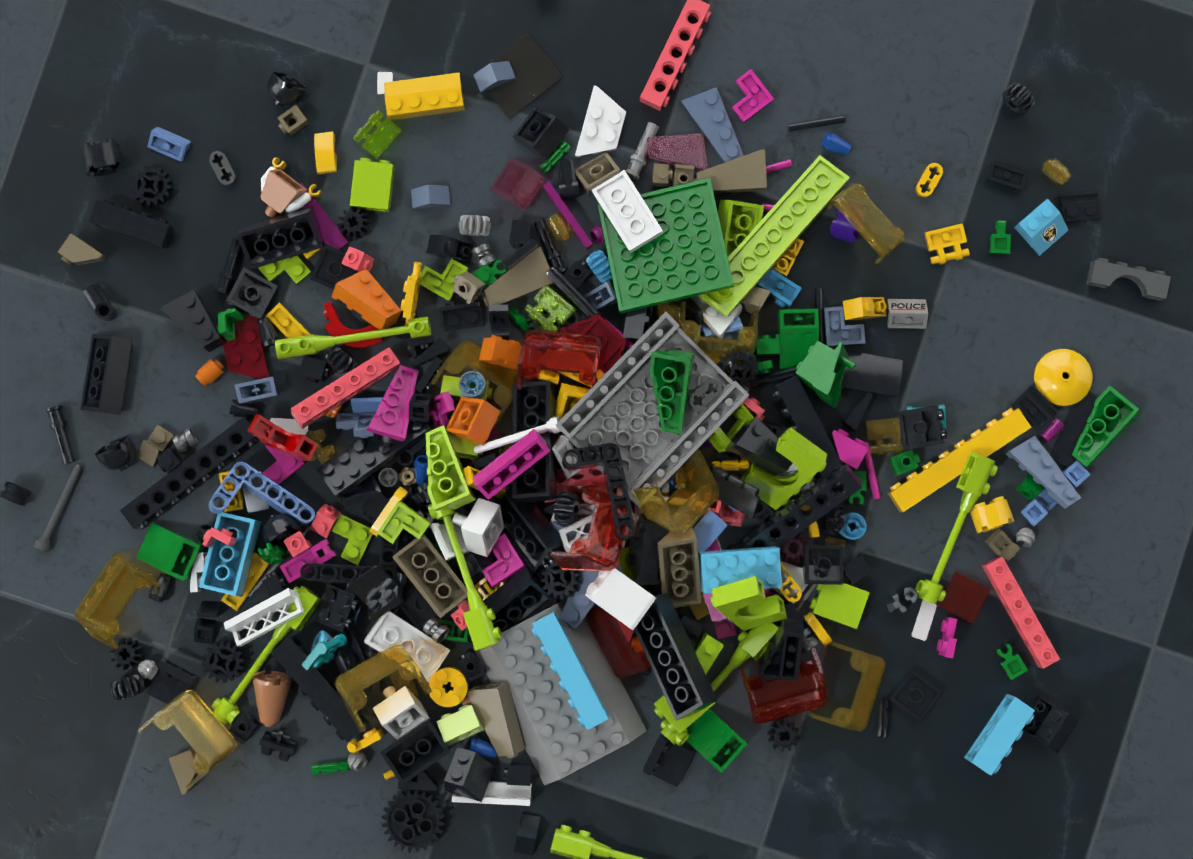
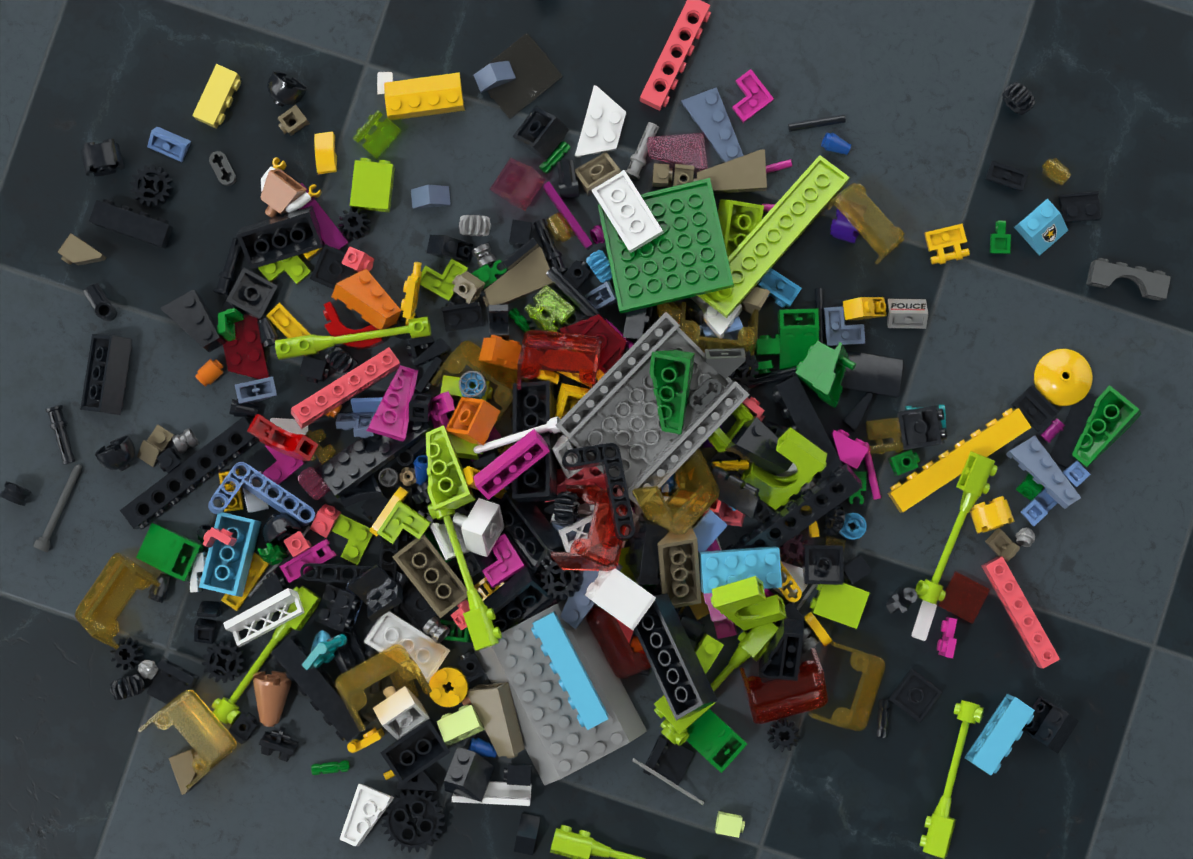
(217, 96): none -> light yellow brick
(313, 483): none -> clear pink gear
(357, 761): light grey plate -> none
(364, 813): none -> white wing
(667, 781): none -> light grey piece
(725, 360): none -> dark grey slope
(729, 824): none -> yellowish green brick
(785, 263): yellow slope -> none
(932, 182): yellow beam -> none
(940, 825): none -> lime bar
(1012, 664): green plate -> none

